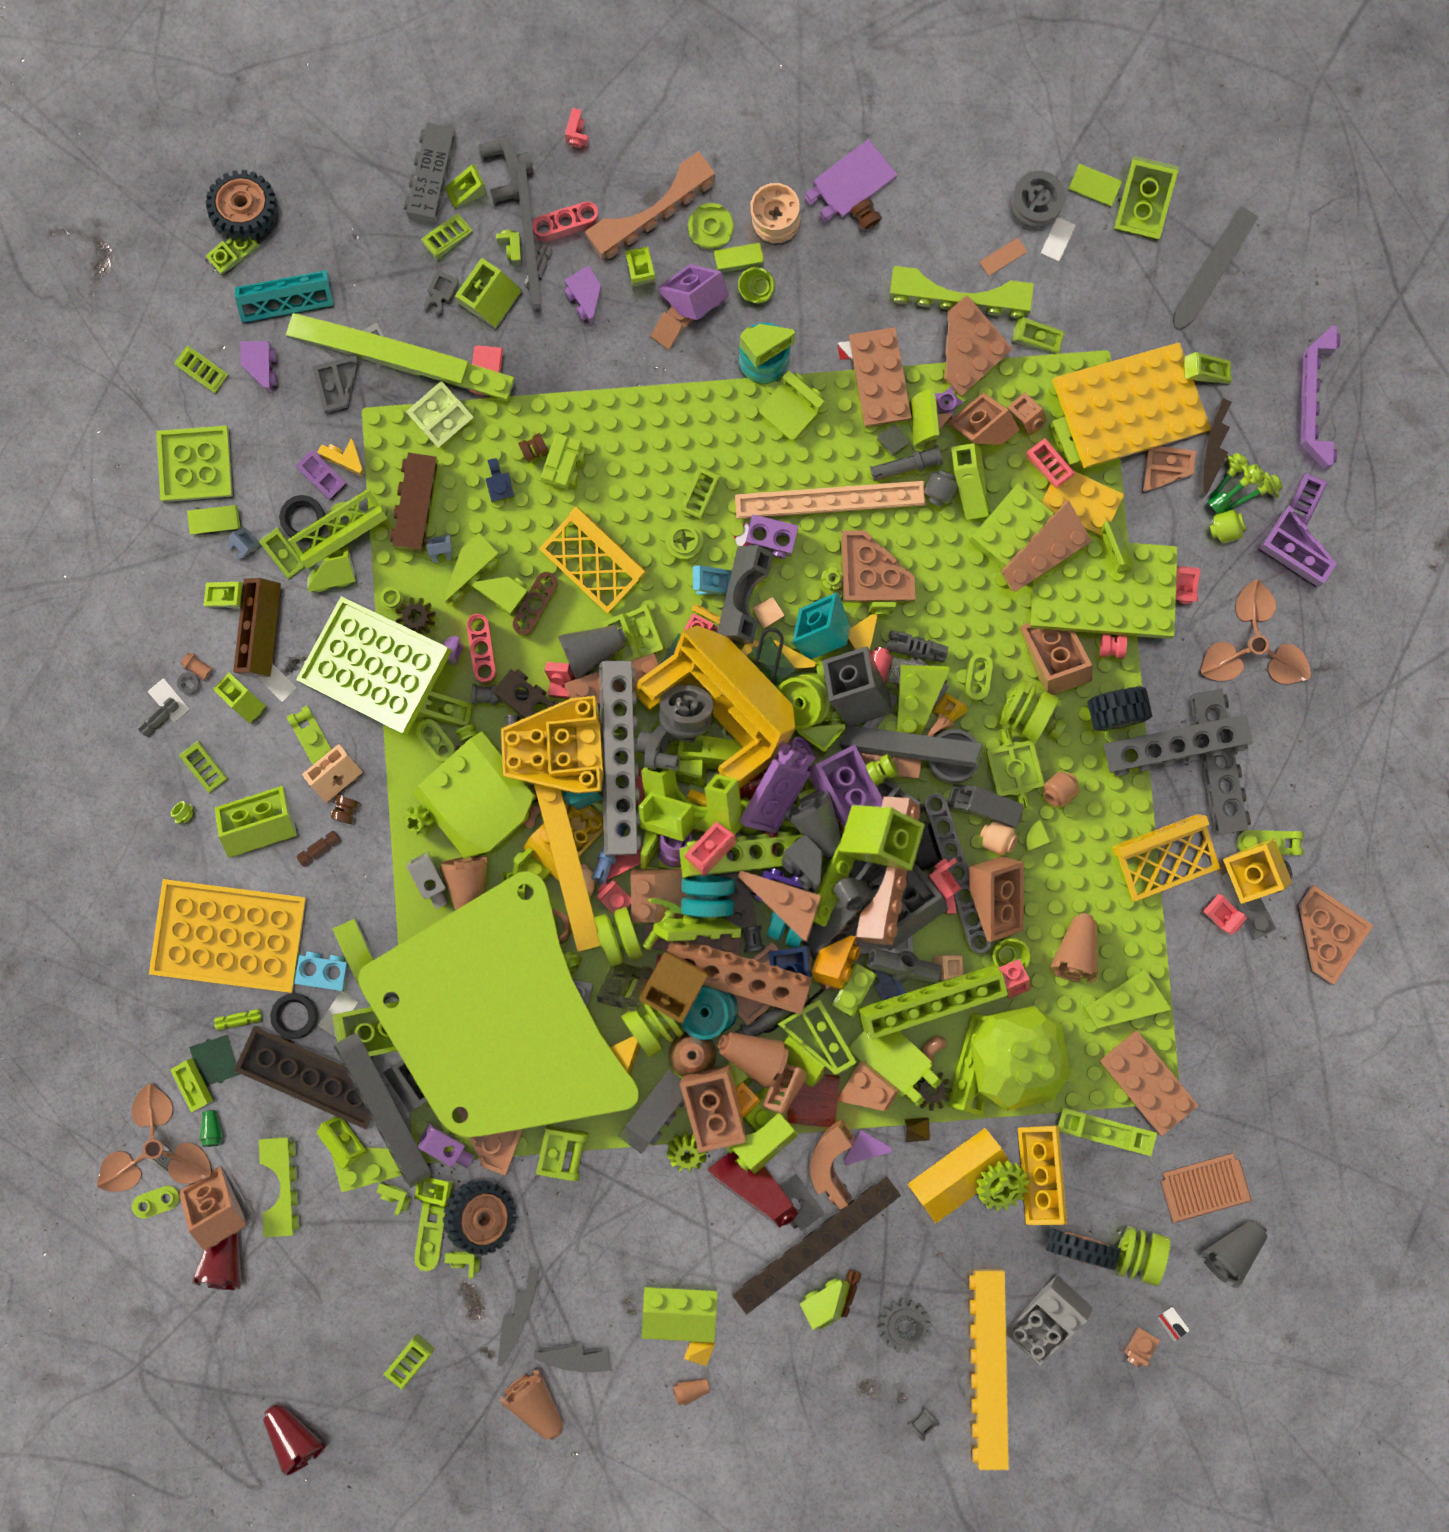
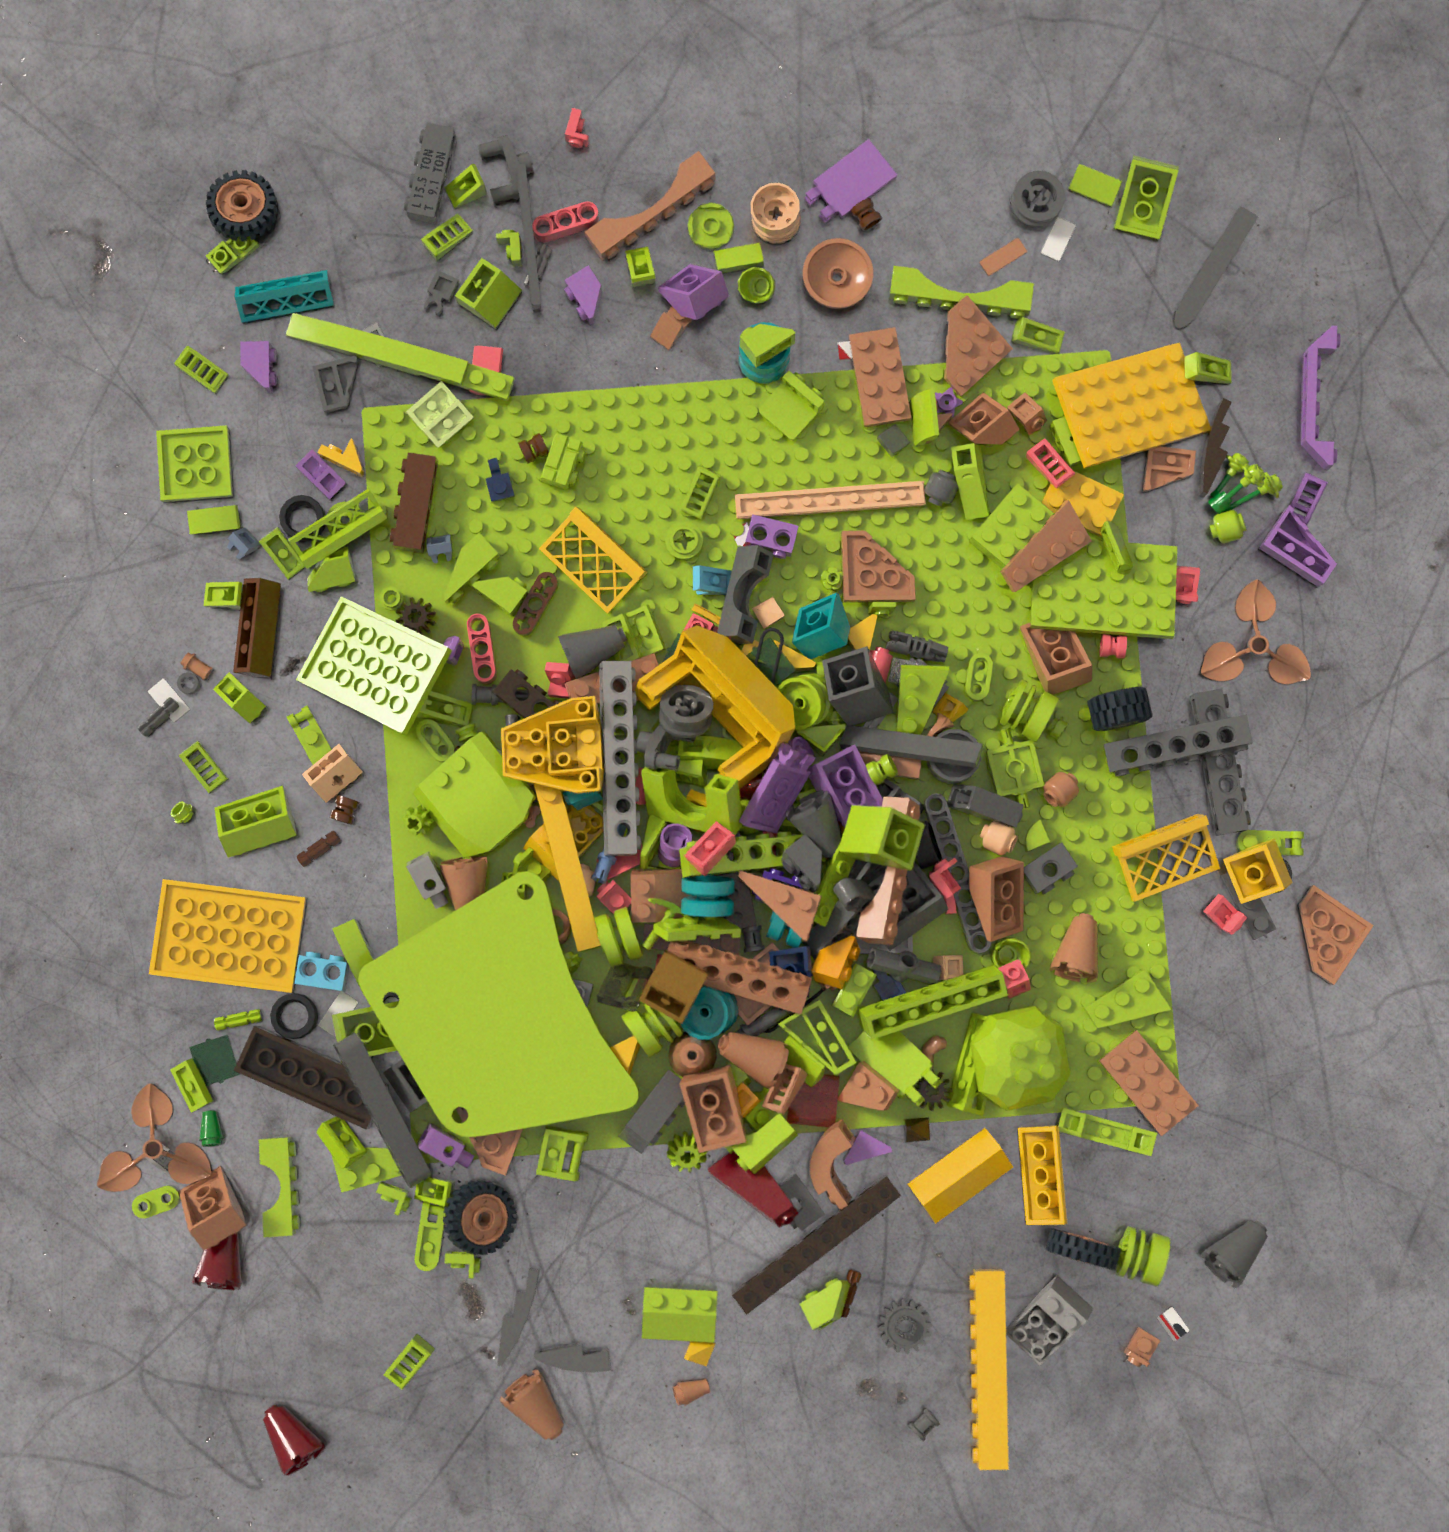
(278, 684): white sticker -> none
(666, 816): lime panel -> none
(837, 258): none -> nougat dish
(917, 461): dark grey pin -> none
(1002, 1185): lime gear -> none
(1060, 859): none -> dark grey brick
(1205, 1187): nougat window -> none

